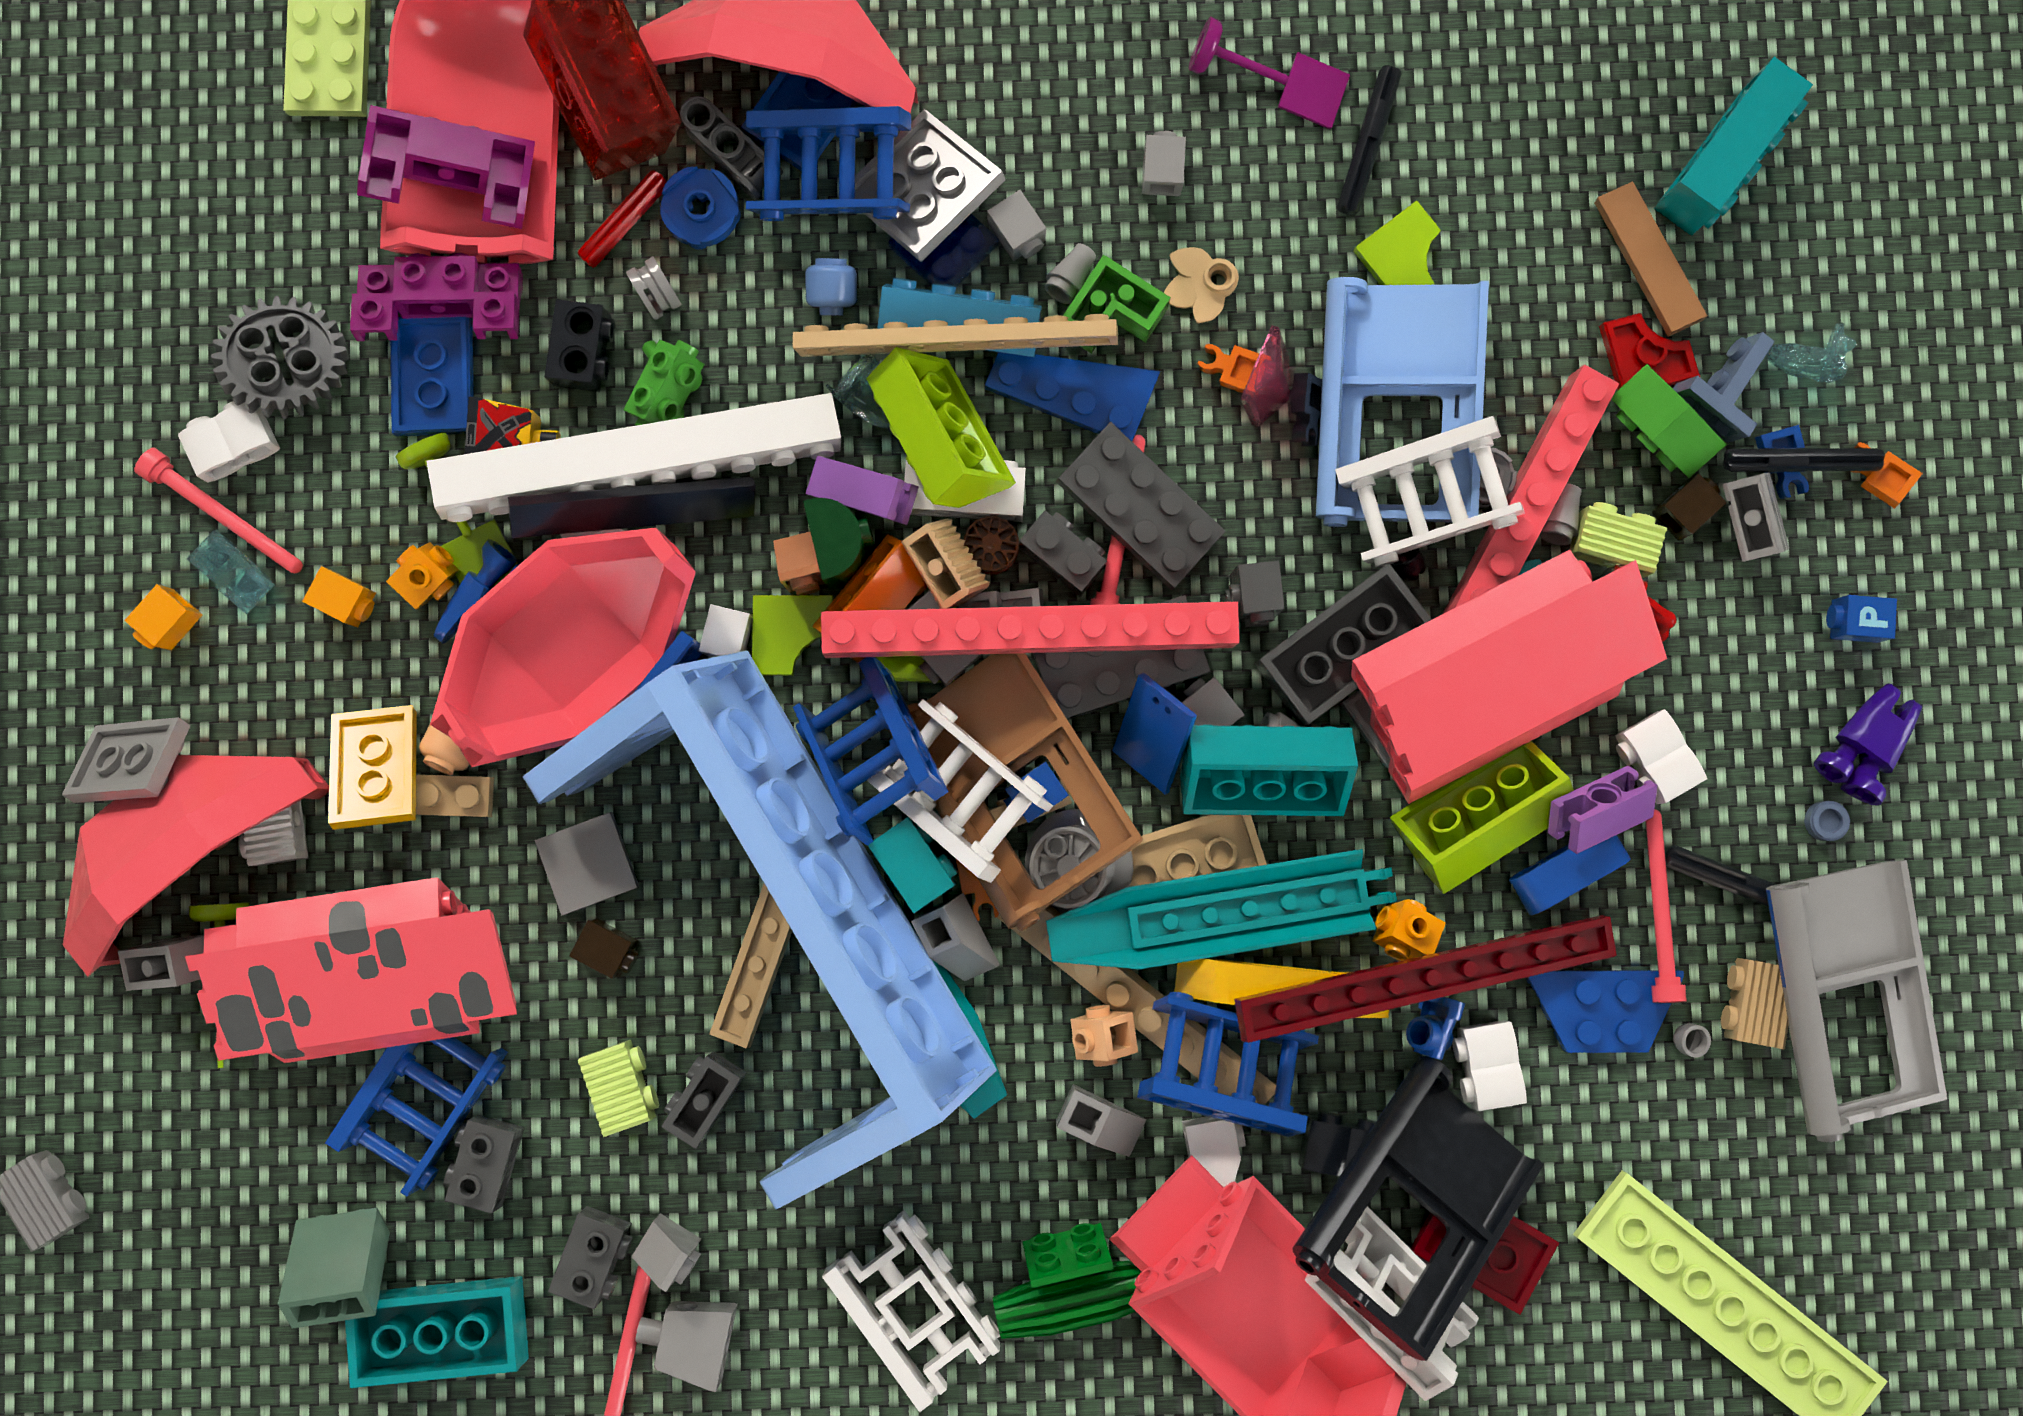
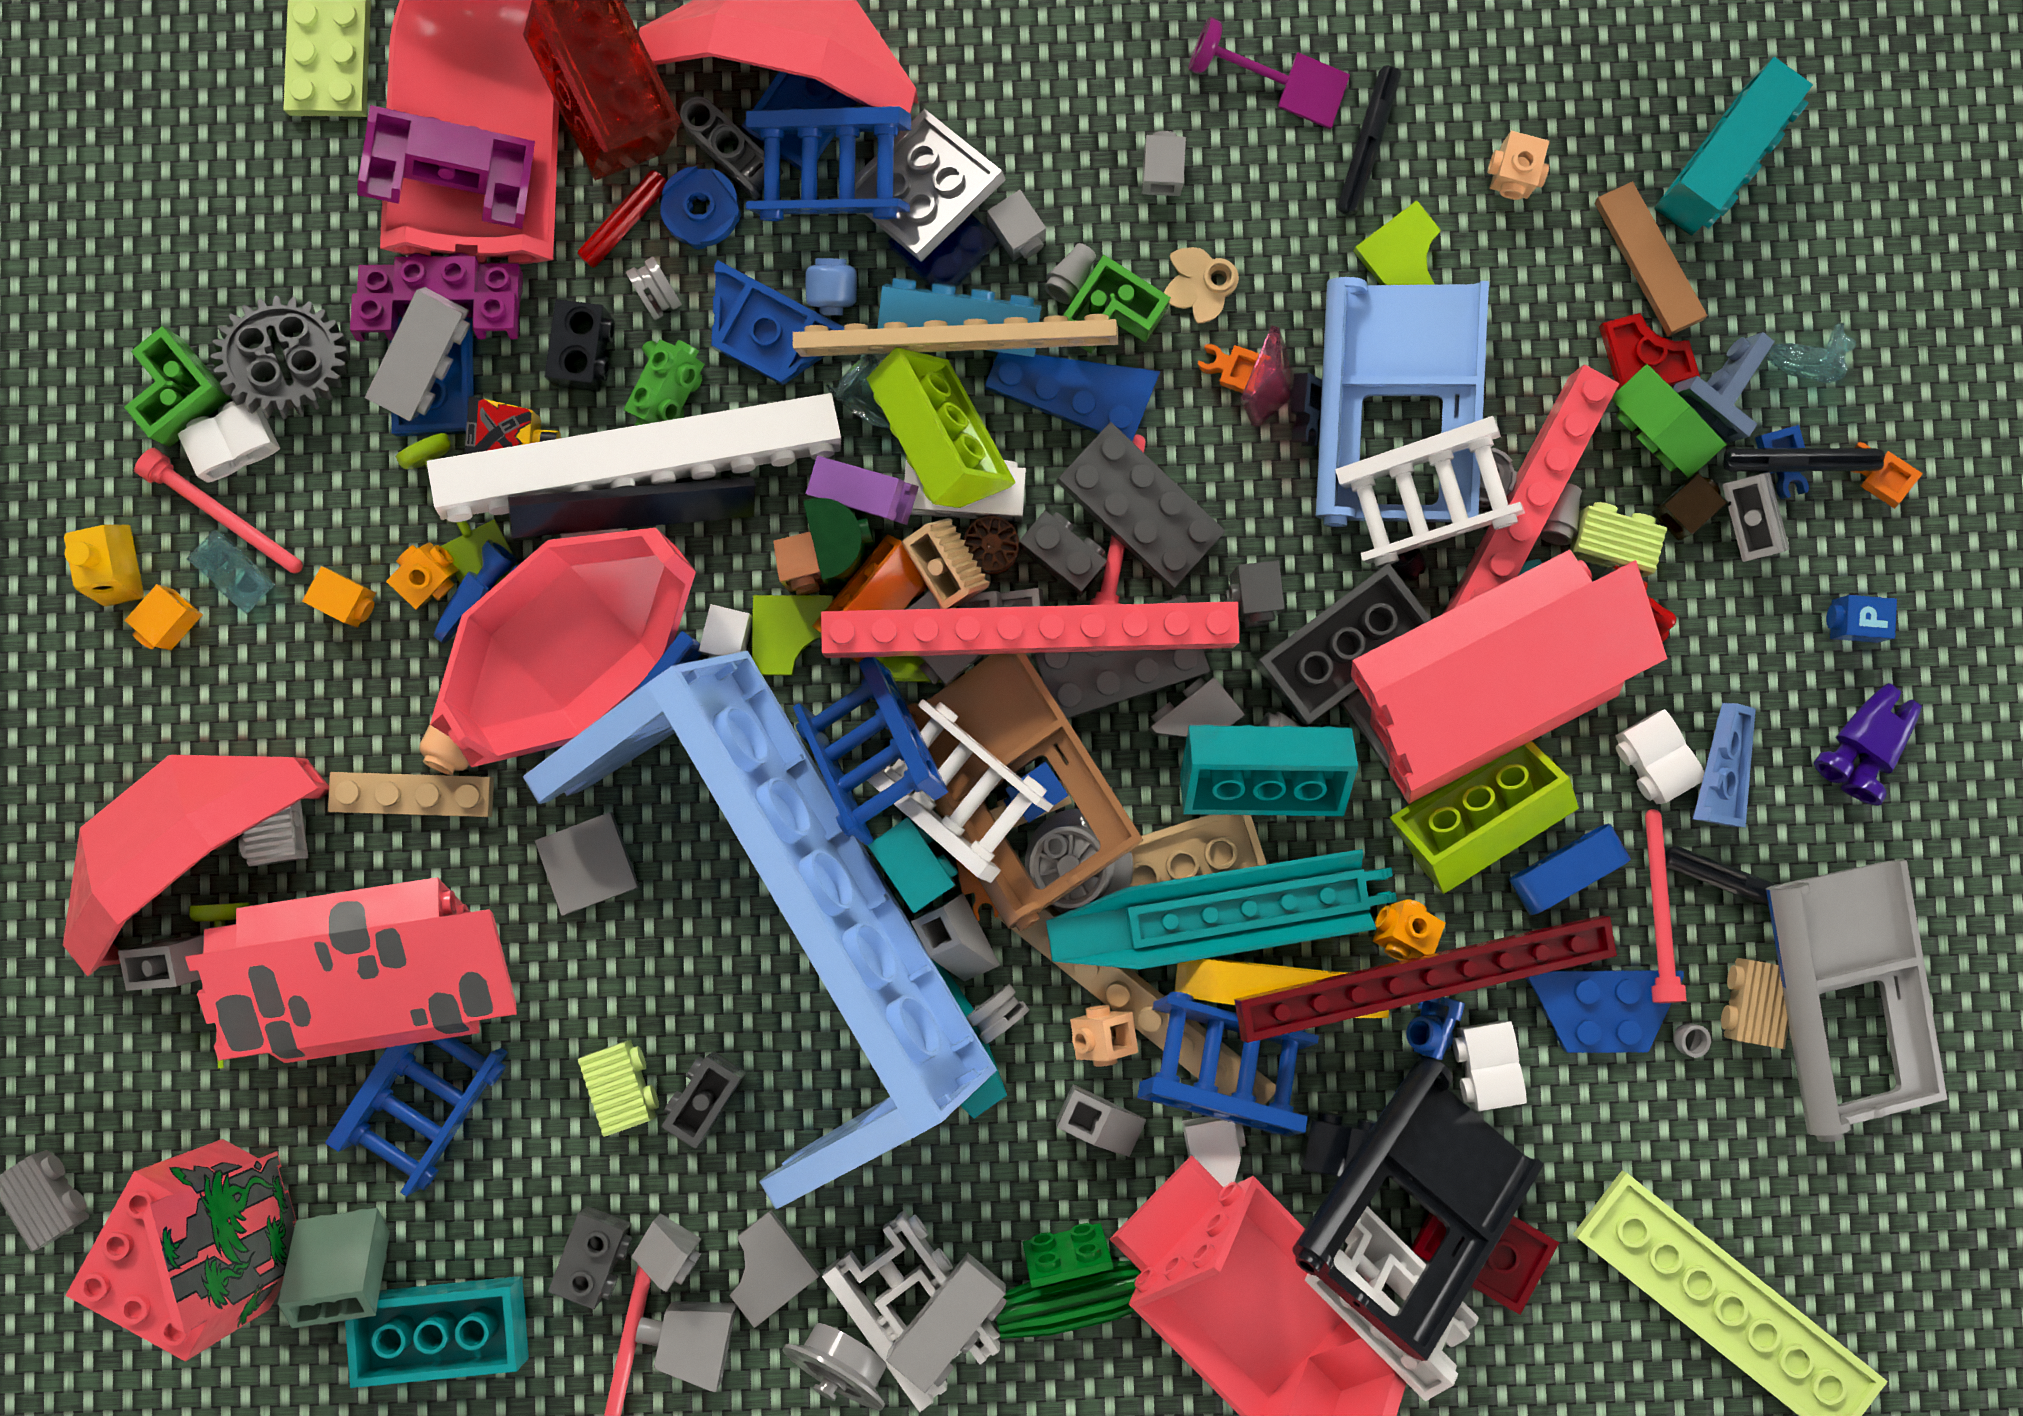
(104, 559): none -> yellow torso
(127, 760): light grey plate -> none
(180, 390): none -> bright green brick
(191, 1248): none -> coral panel
(372, 767): plate -> none
(418, 354): none -> light grey brick
(483, 1163): dark grey brick -> none
(605, 949): dark brown brick -> none
(753, 973): tan plate -> none
(758, 325): none -> blue wing
(773, 1269): none -> light grey tile
(840, 1365): none -> light grey wheel
(947, 1324): none -> light grey brick
(997, 1014): none -> light grey wheel
(1154, 733): blue container -> none
(1519, 166): none -> light nougat brick
(1602, 809): medium lavender piece -> none
(1727, 772): none -> medium blue wing
(1827, 821): sand blue tile -> none

